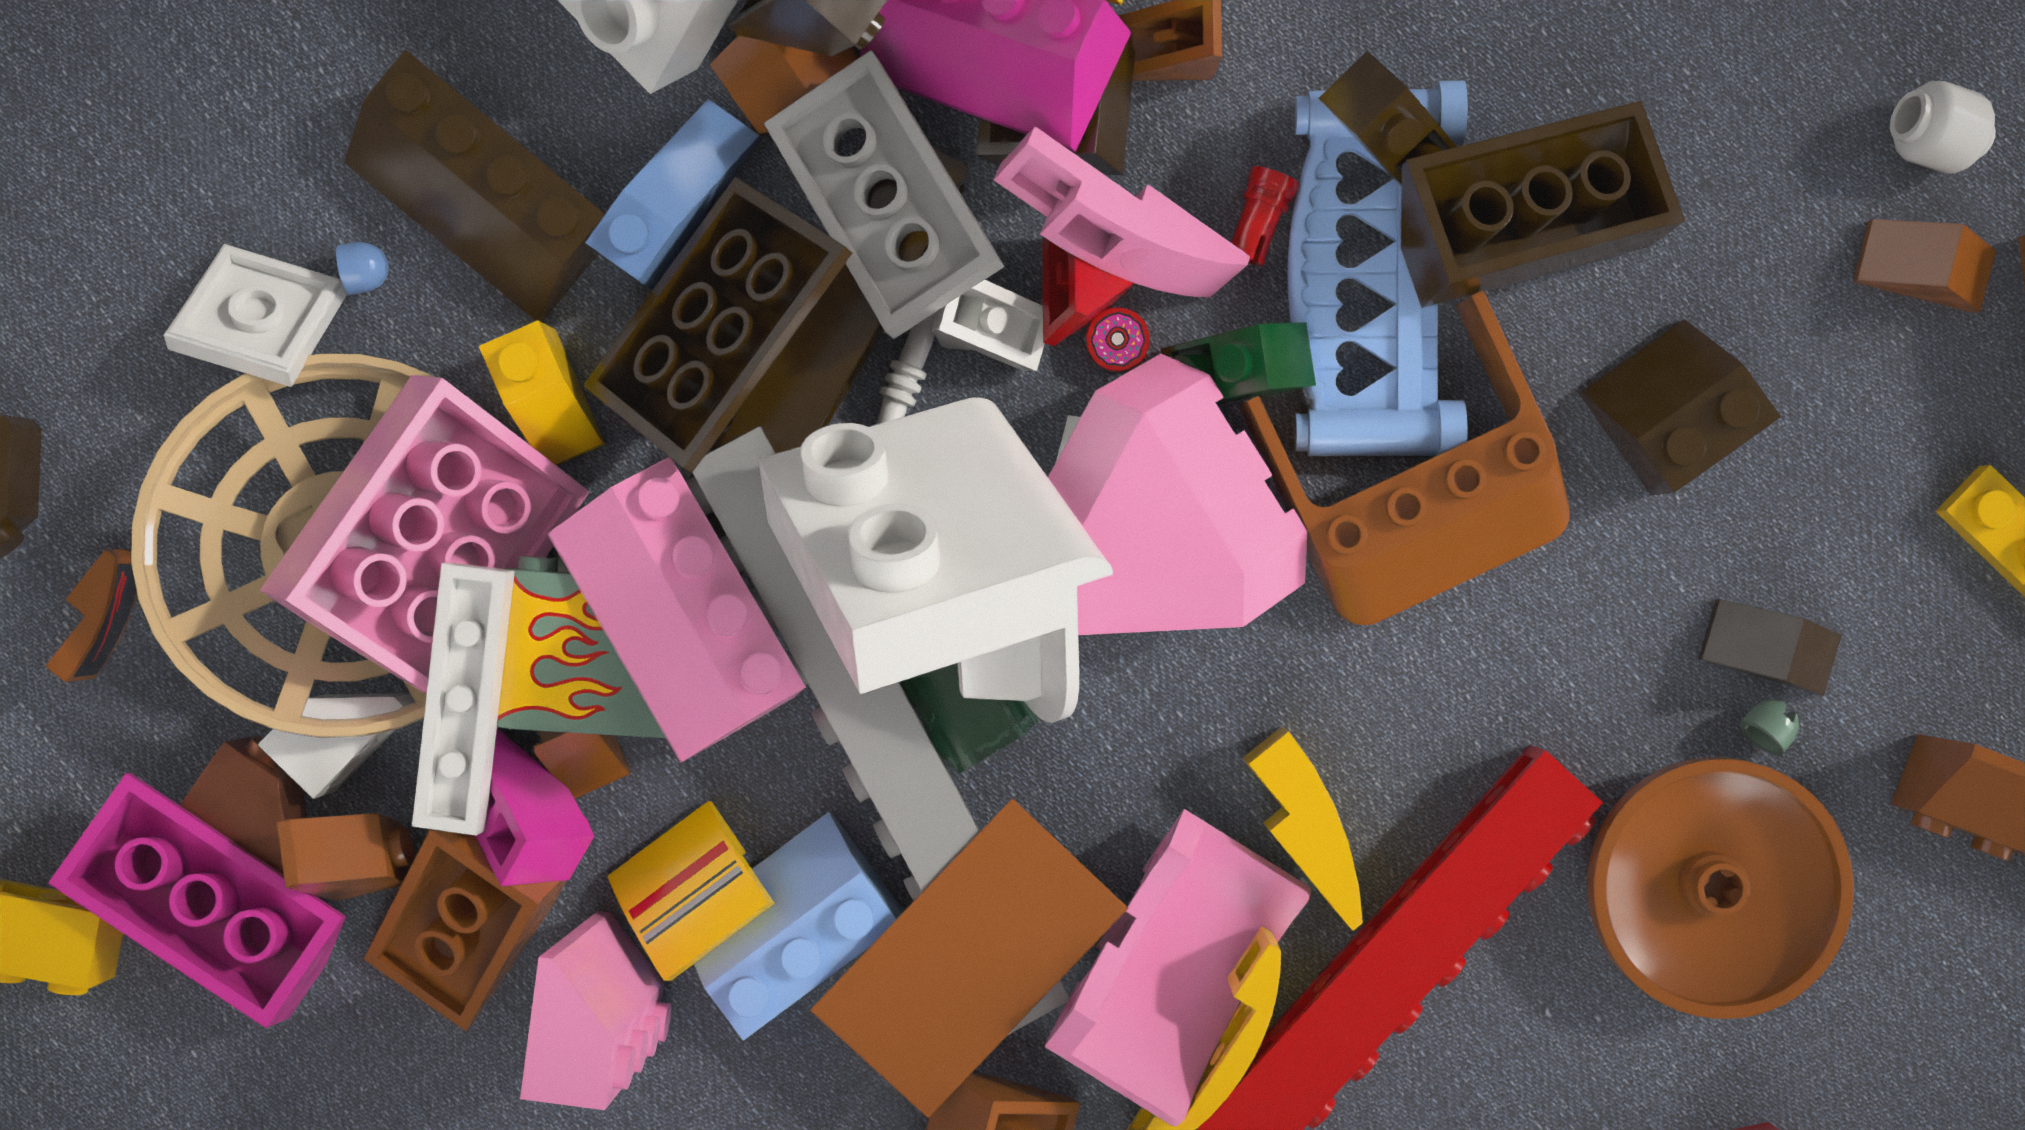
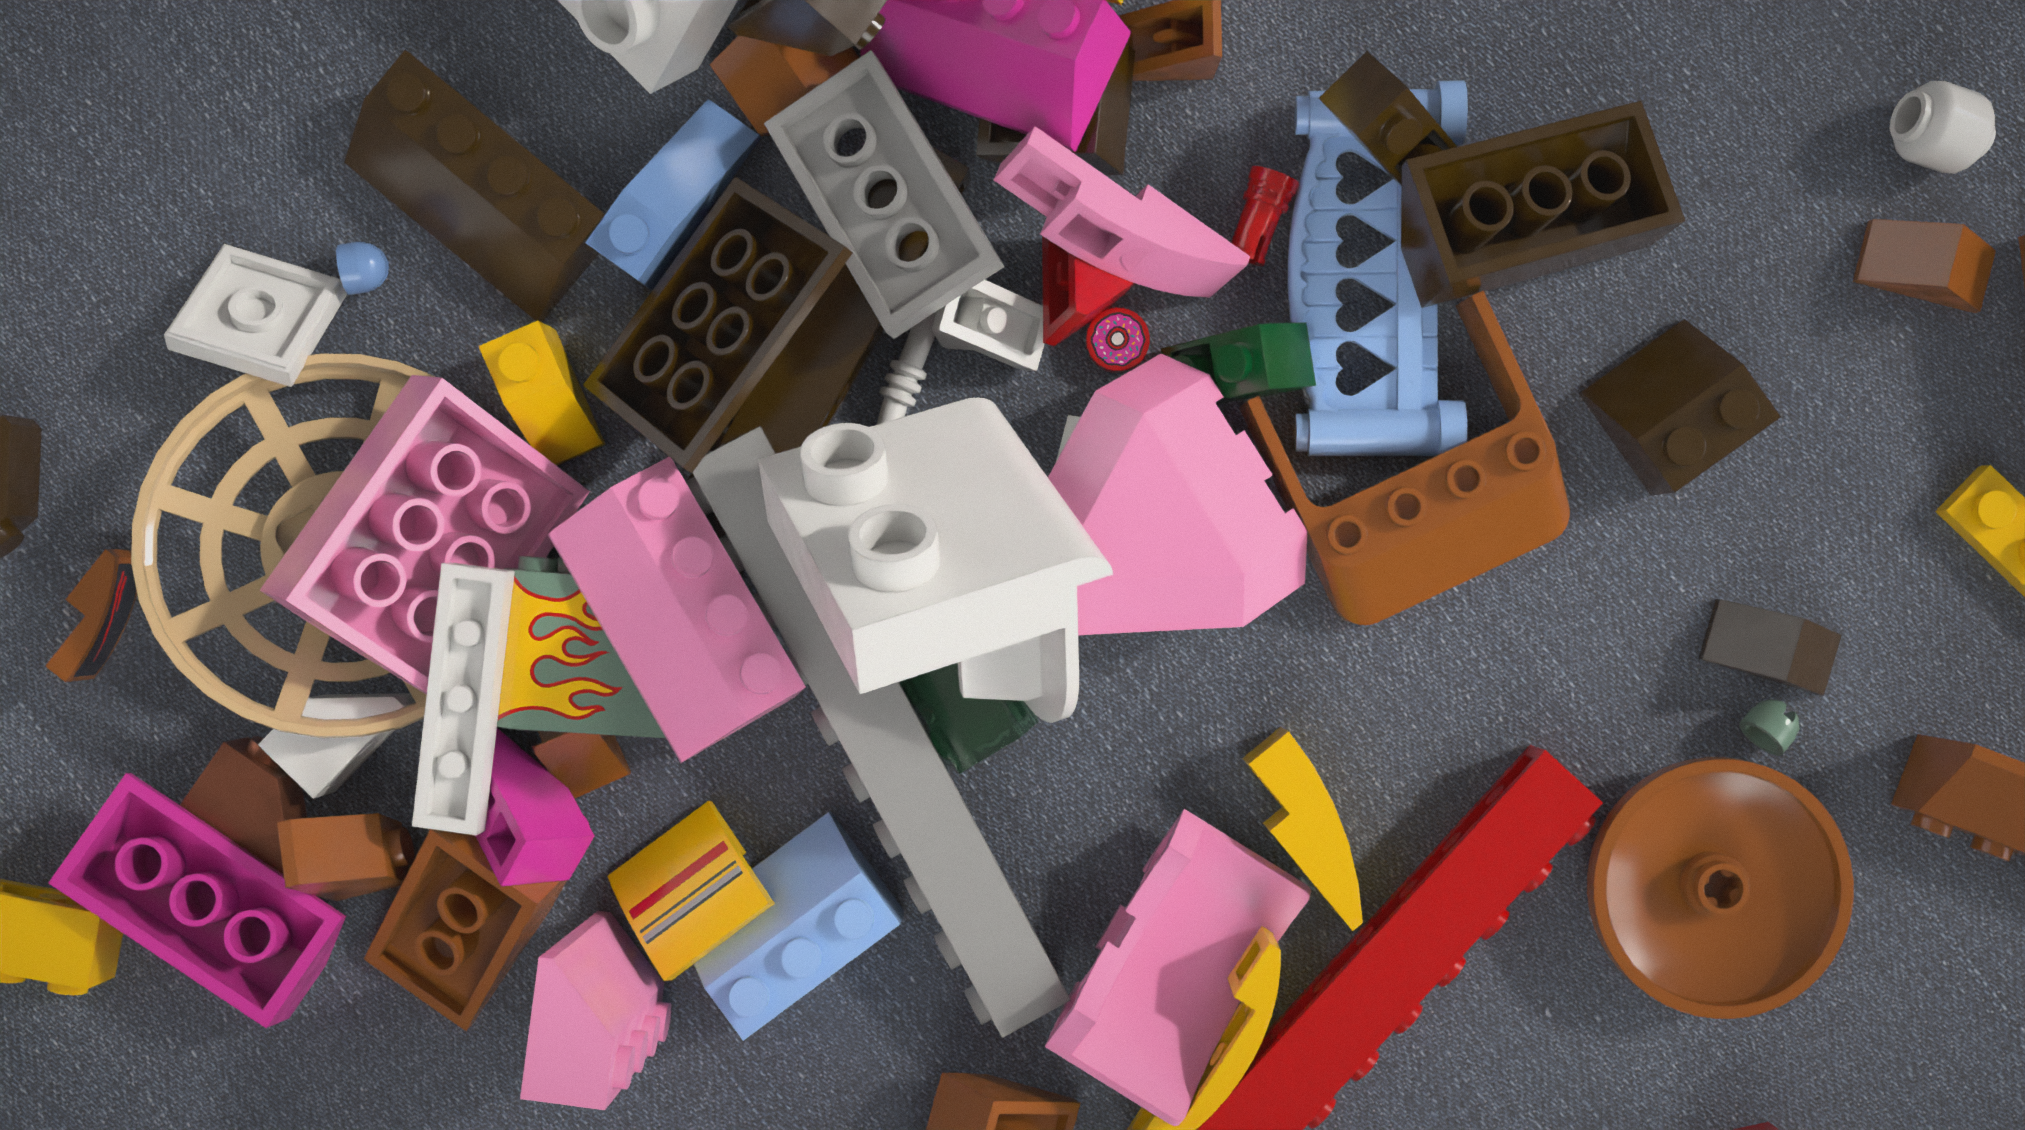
(969, 958): dark orange sticker -> none

